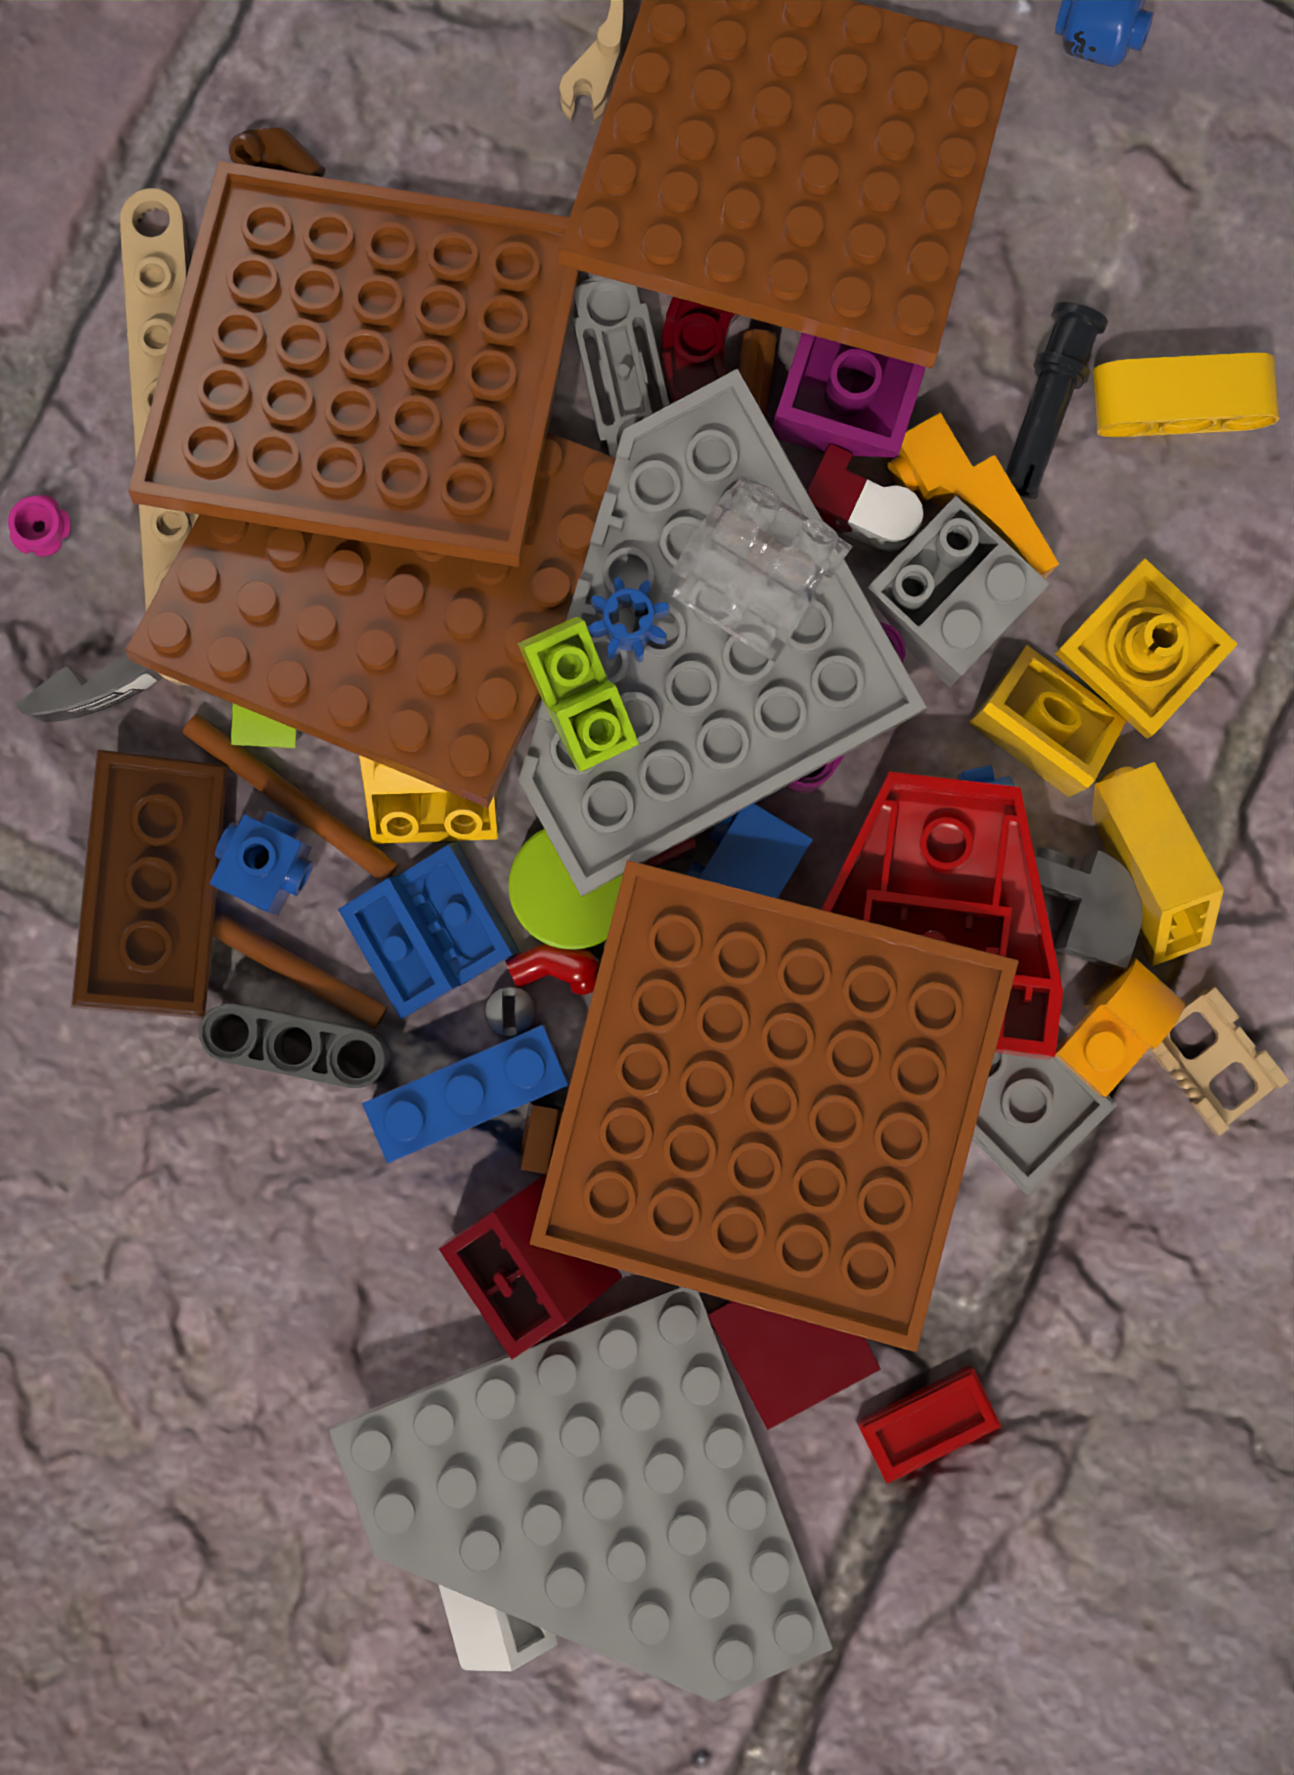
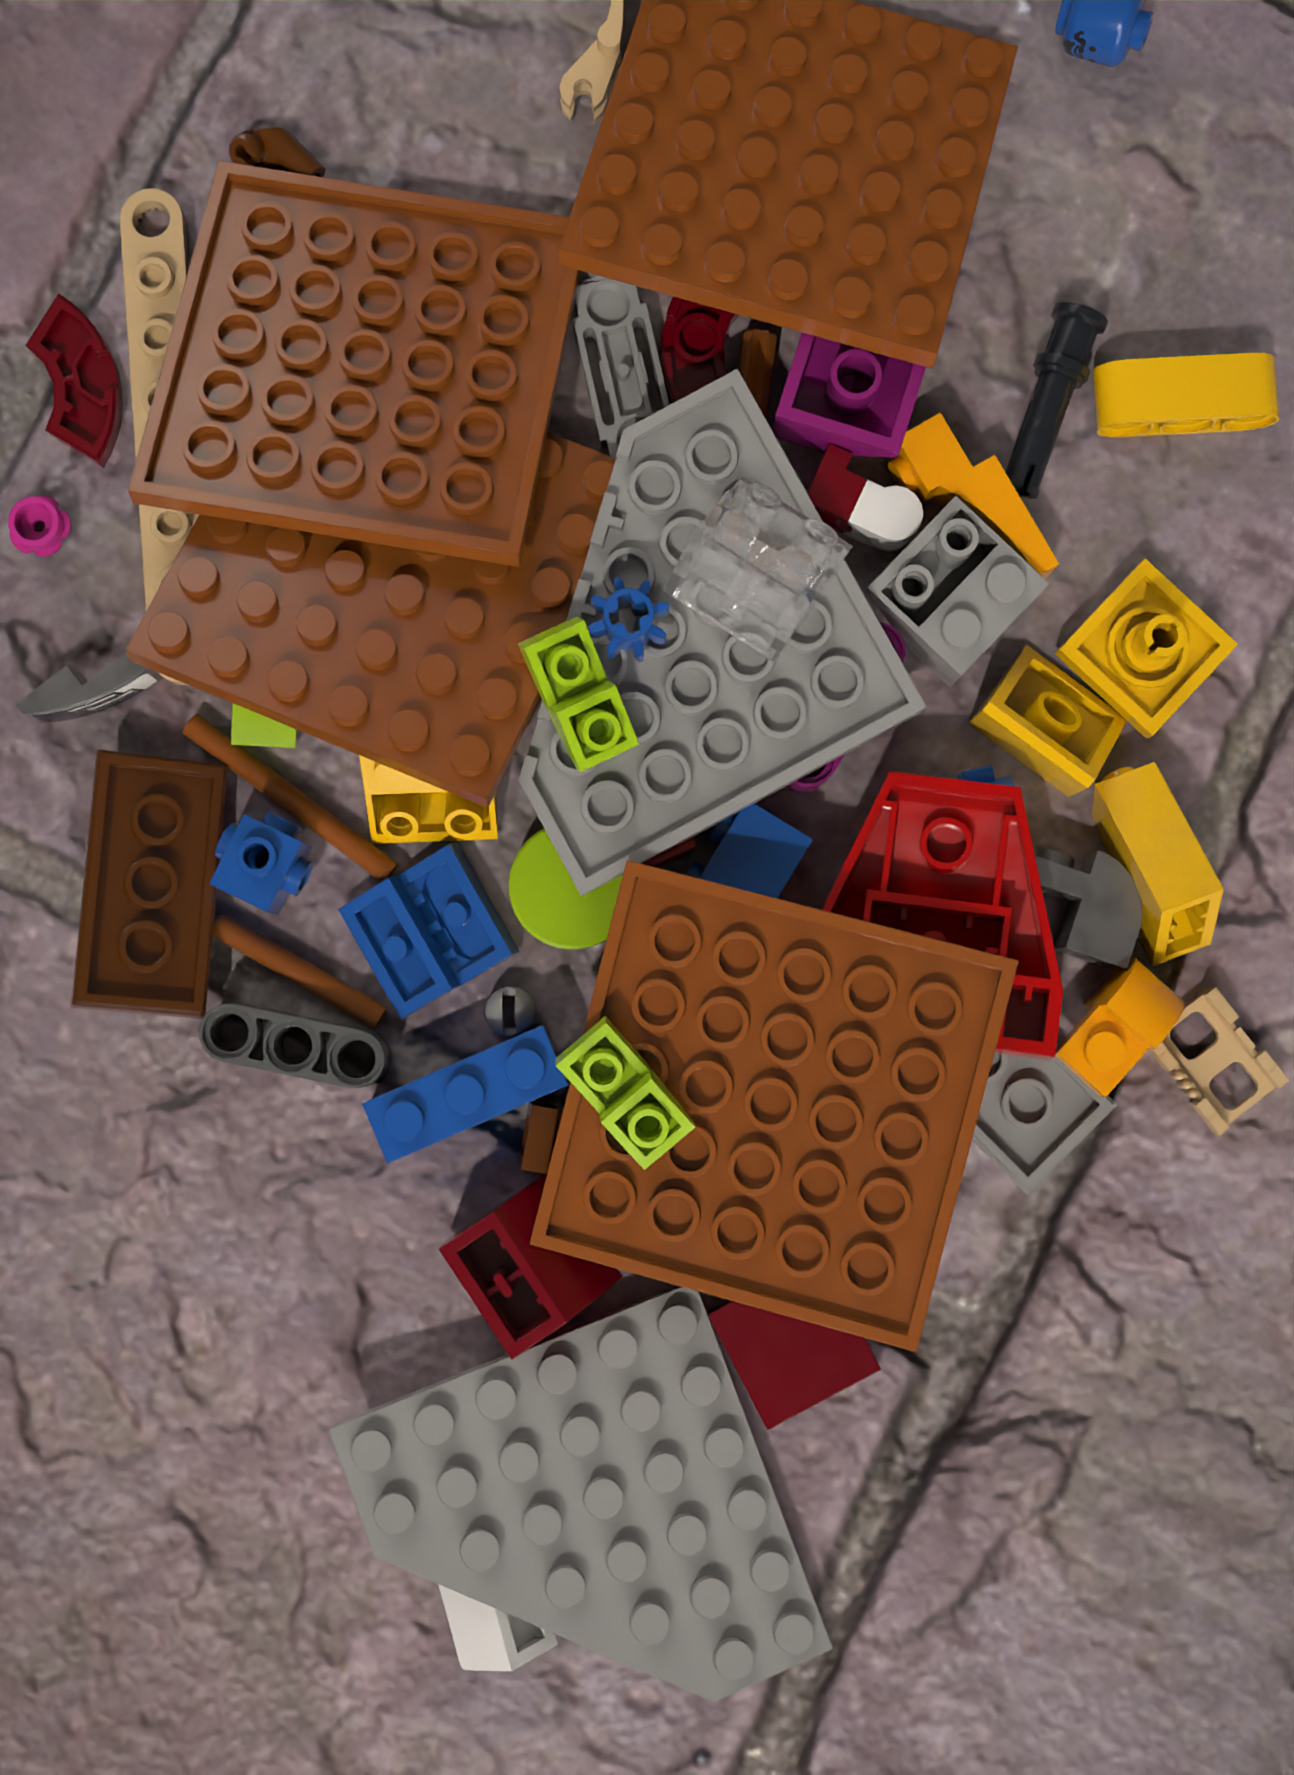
(83, 380): none -> dark red tile
(572, 966): red arm -> none
(625, 1093): none -> lime slope
(928, 1423): red tile -> none

